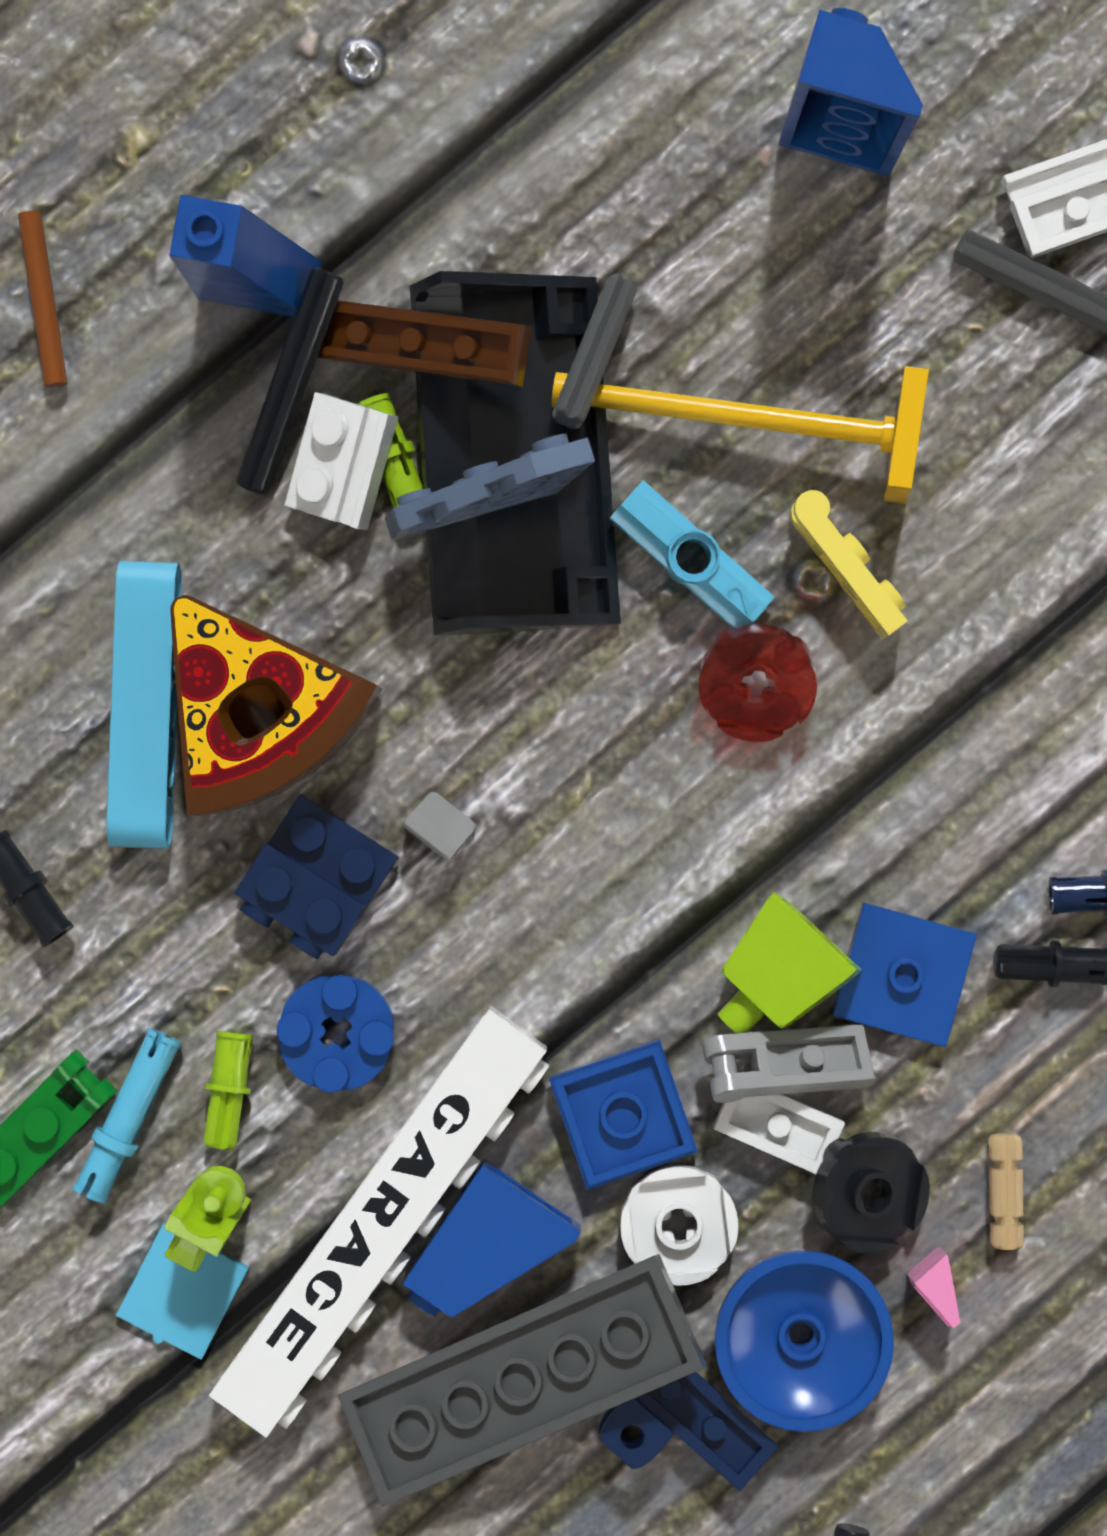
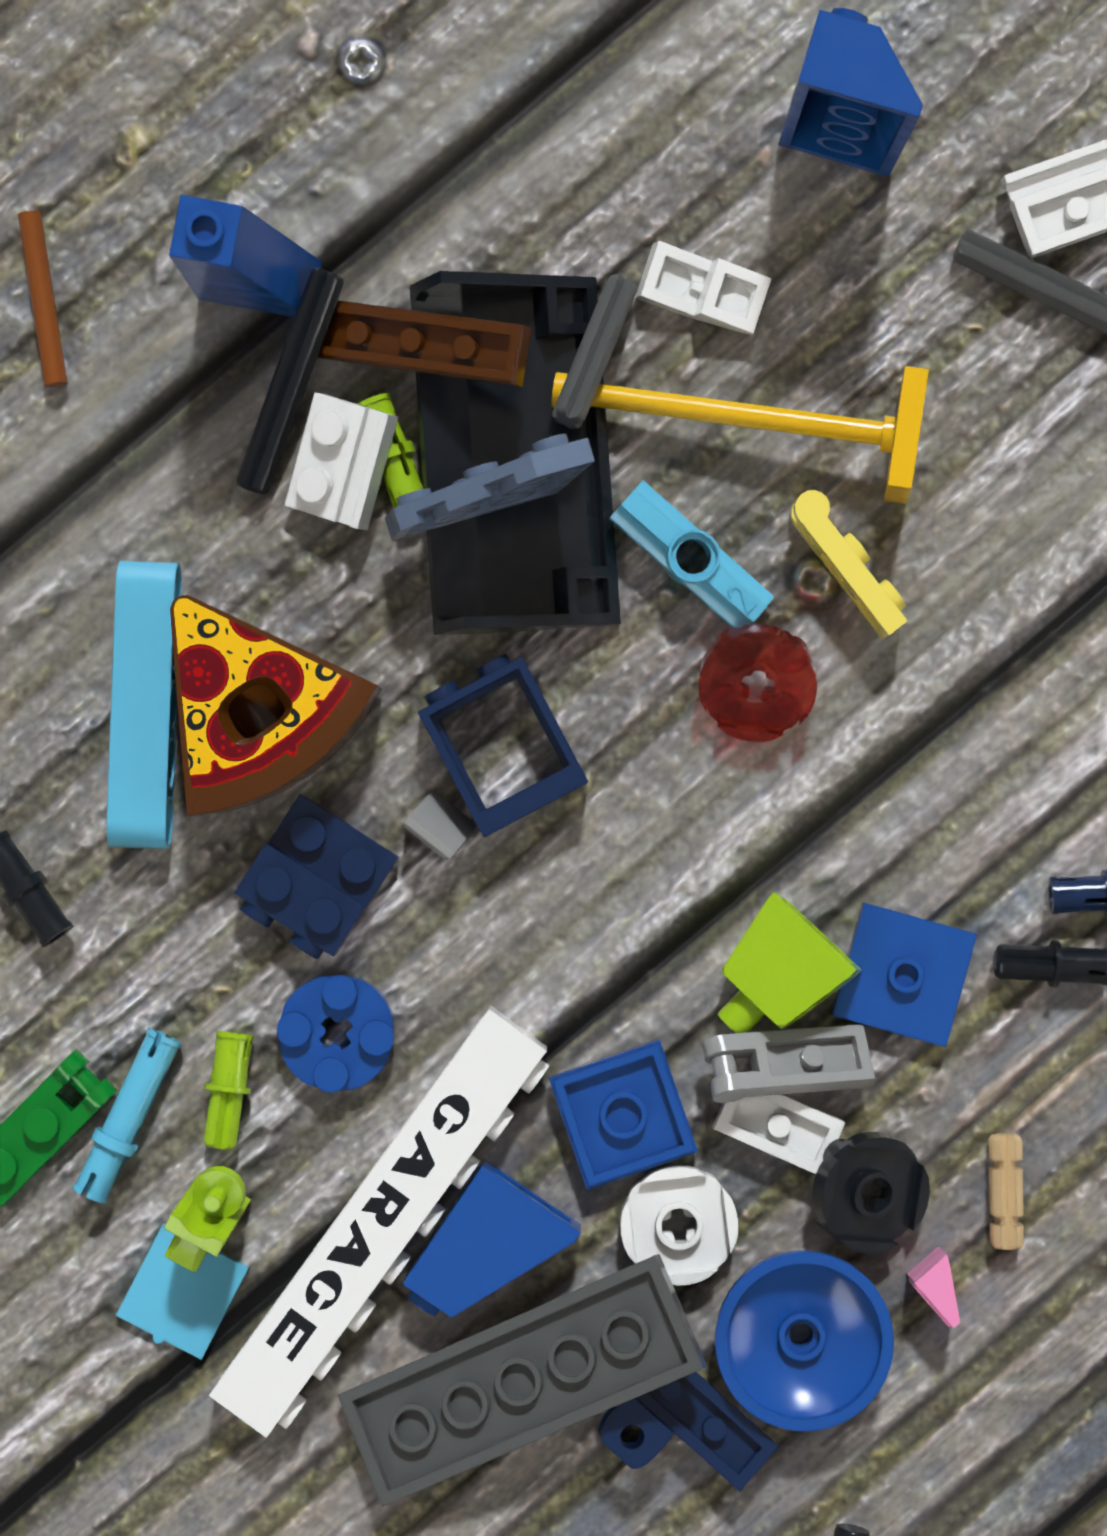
(450, 699): none -> dark blue window
(703, 288): none -> white slope

